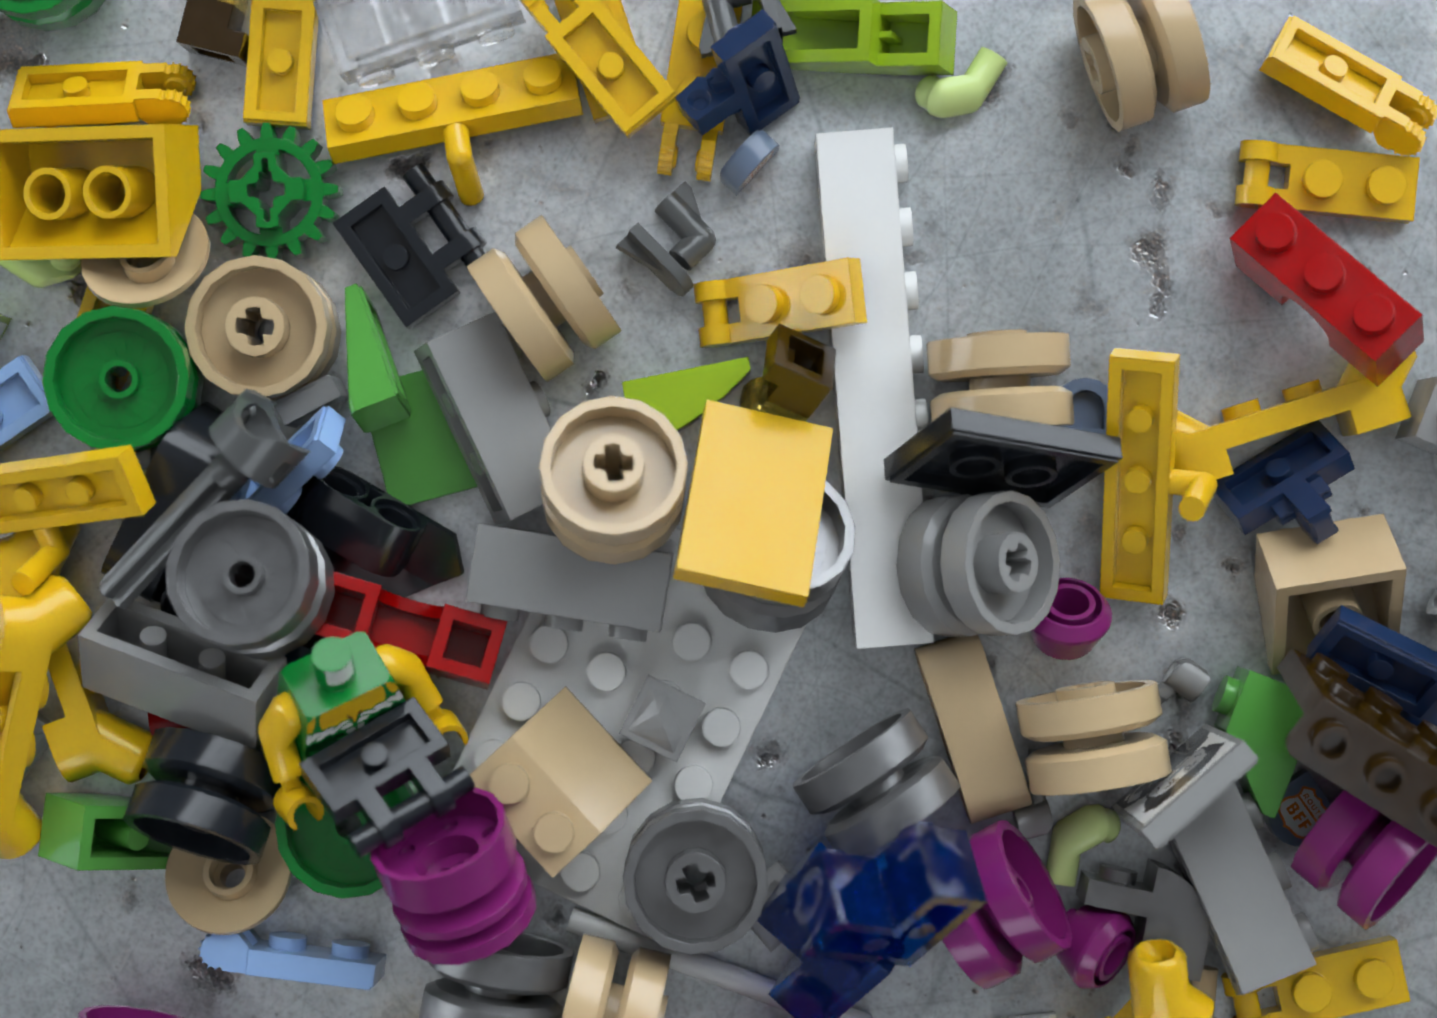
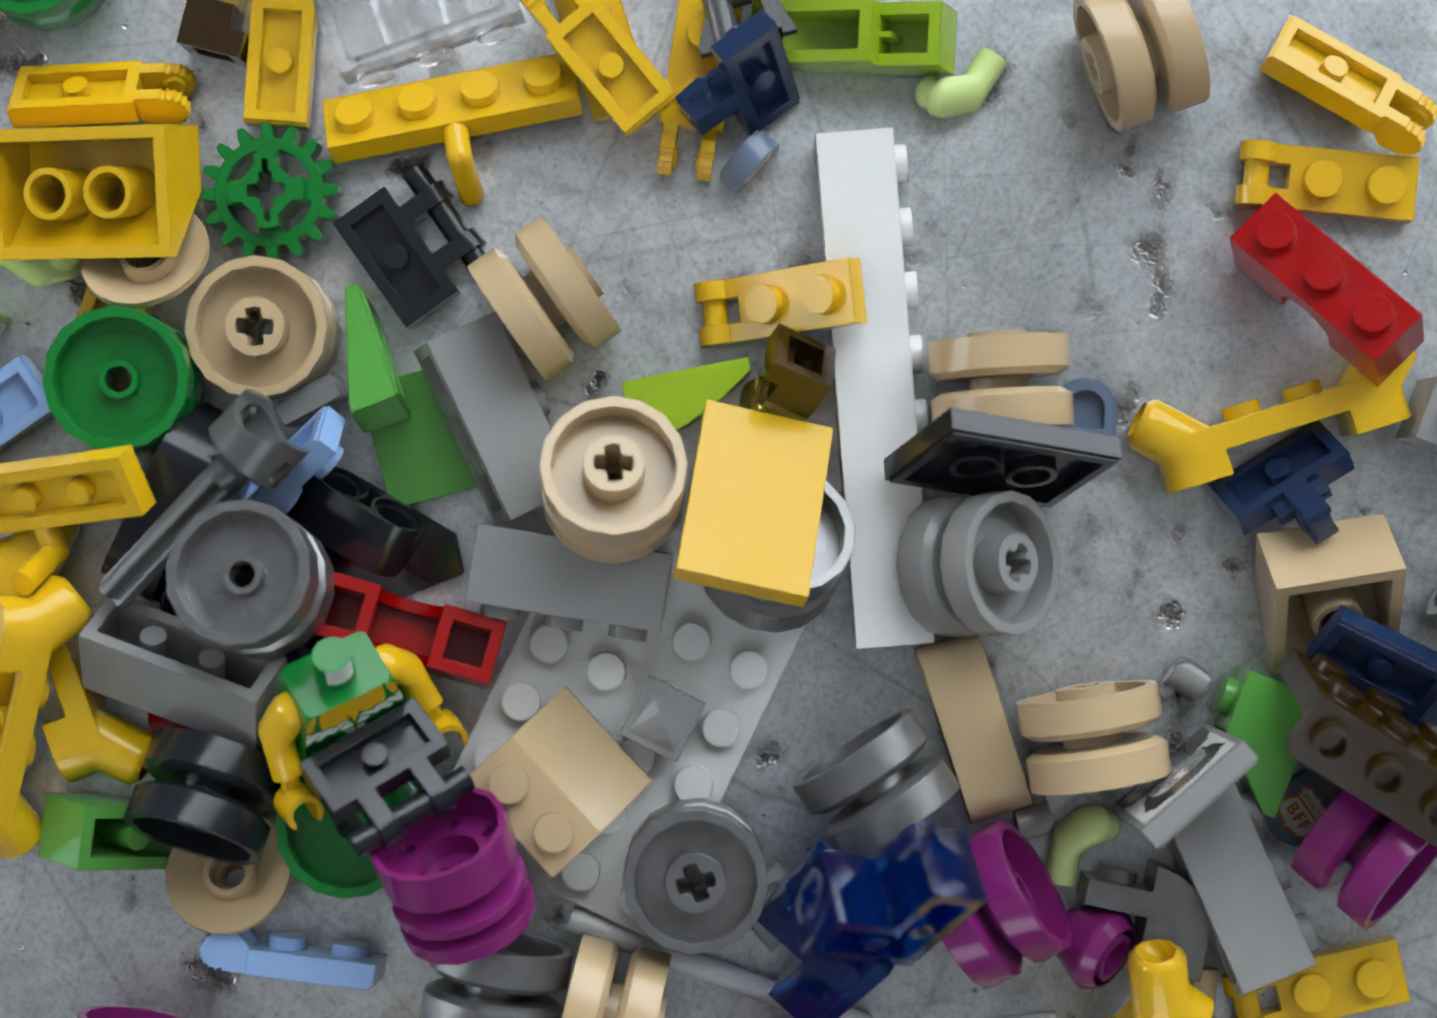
(697, 240): dark grey piece -> none
(1074, 622): magenta cone -> none
(1142, 484): yellow plate -> none

